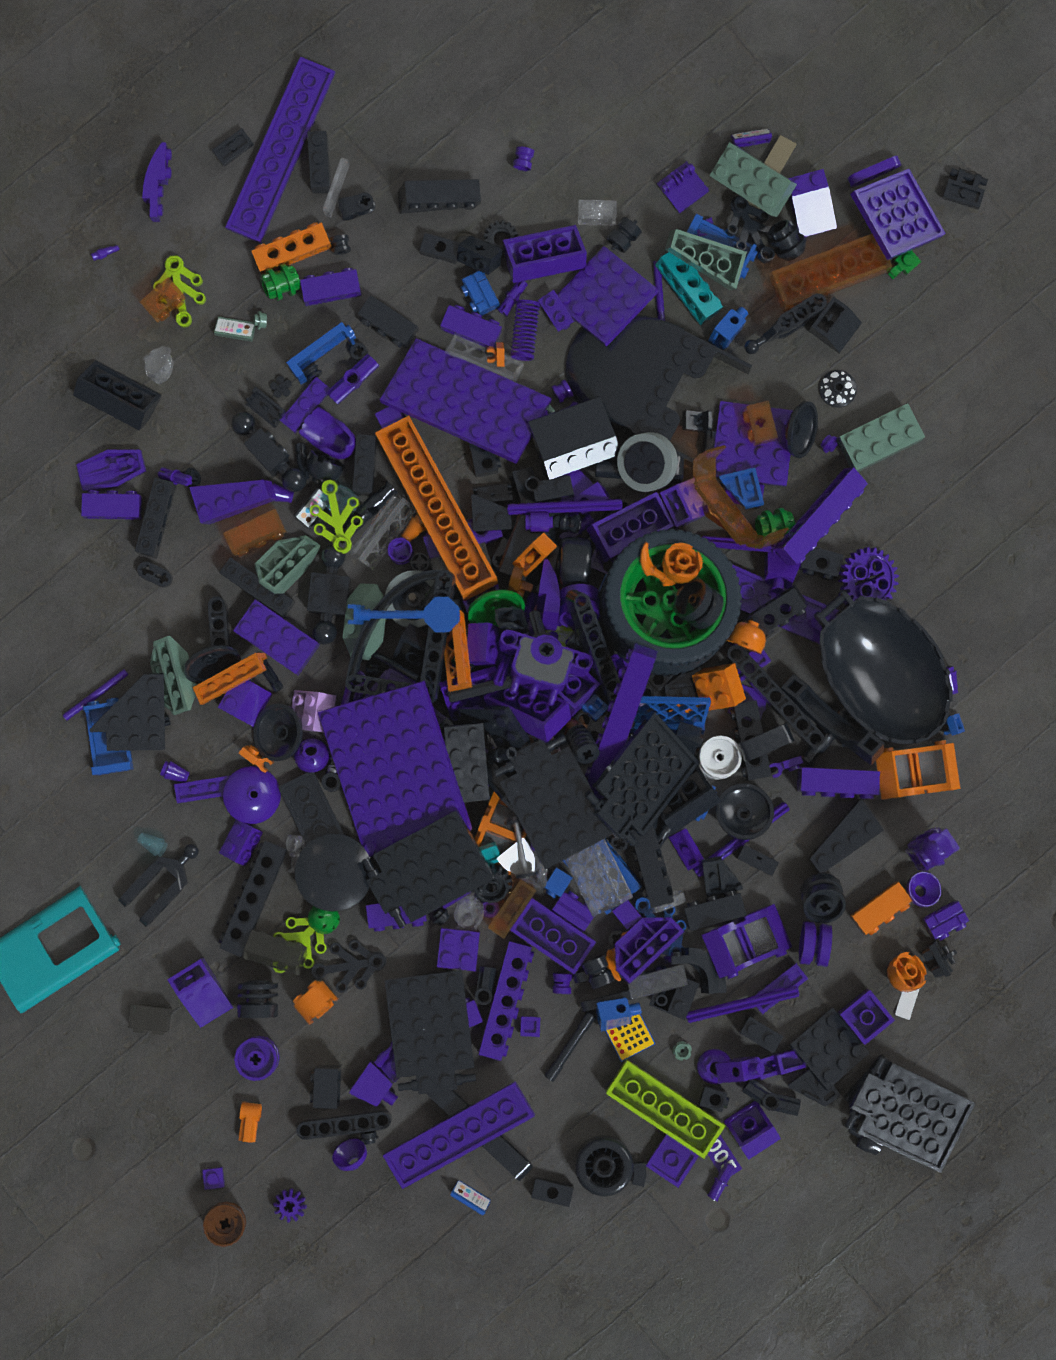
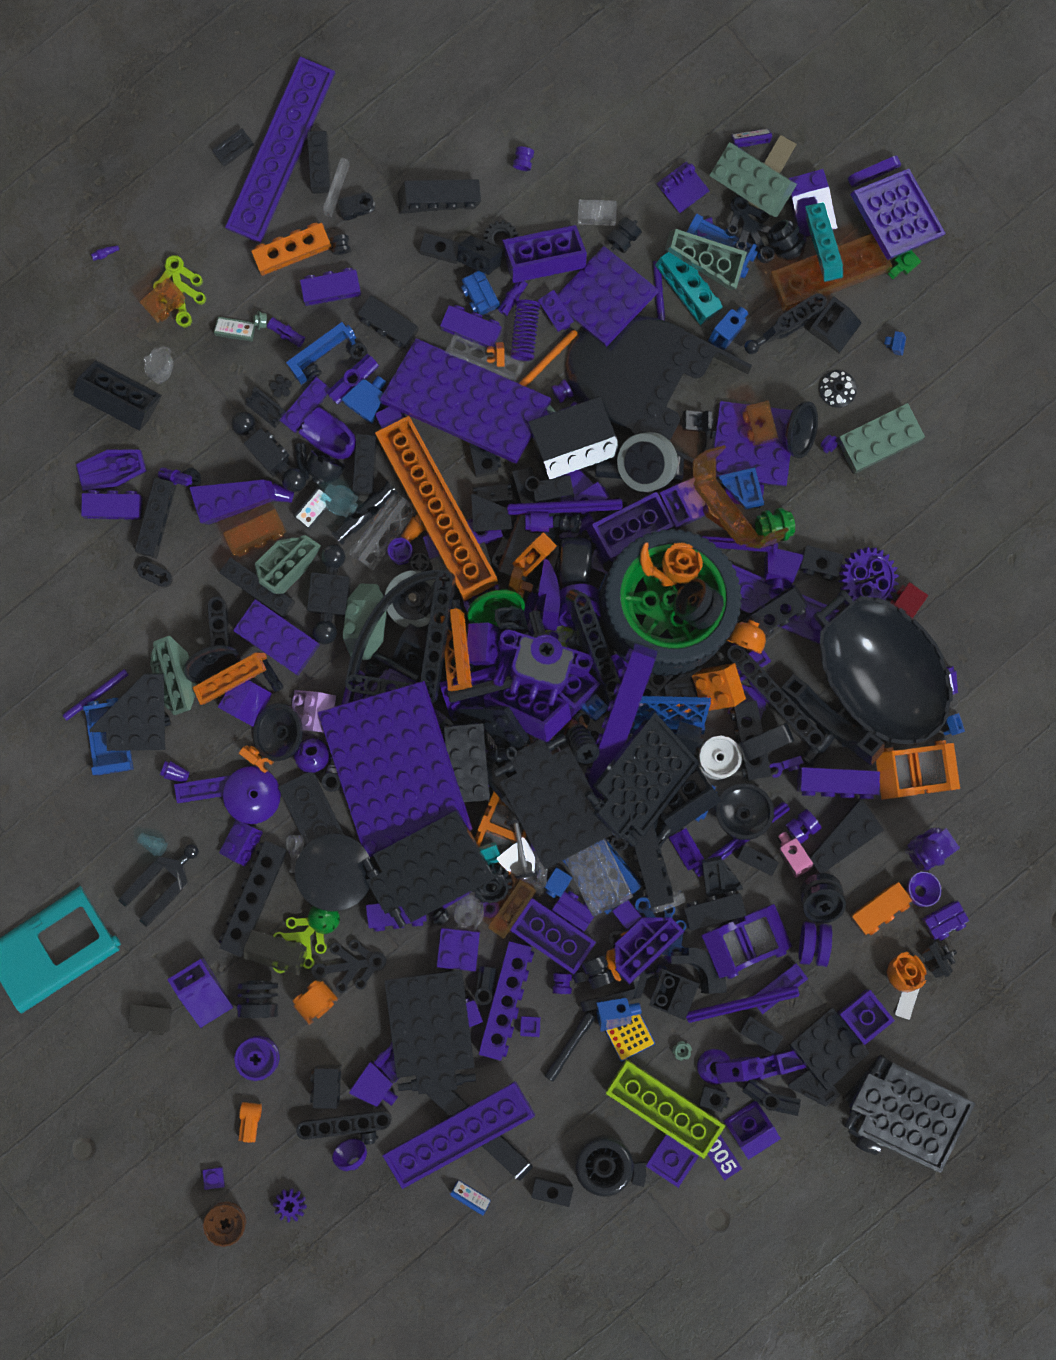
(157, 175): dark purple slope -> none
(280, 282): green piece -> none
(286, 332): none -> dark purple pin
(336, 519): lime plant -> none
(365, 398): none -> blue torso
(440, 614): blue piece -> none
(548, 358): none -> orange piece
(658, 982): clear tile -> none
(721, 1181): dark purple axle -> none
(798, 862): none -> bright pink torso
(809, 823): none -> dark purple wheel
(821, 516): dark purple brick -> none
(824, 241): none -> teal brick
(896, 343): none -> blue tile
(909, 599): none -> dark red brick
(964, 193): black plate -> none

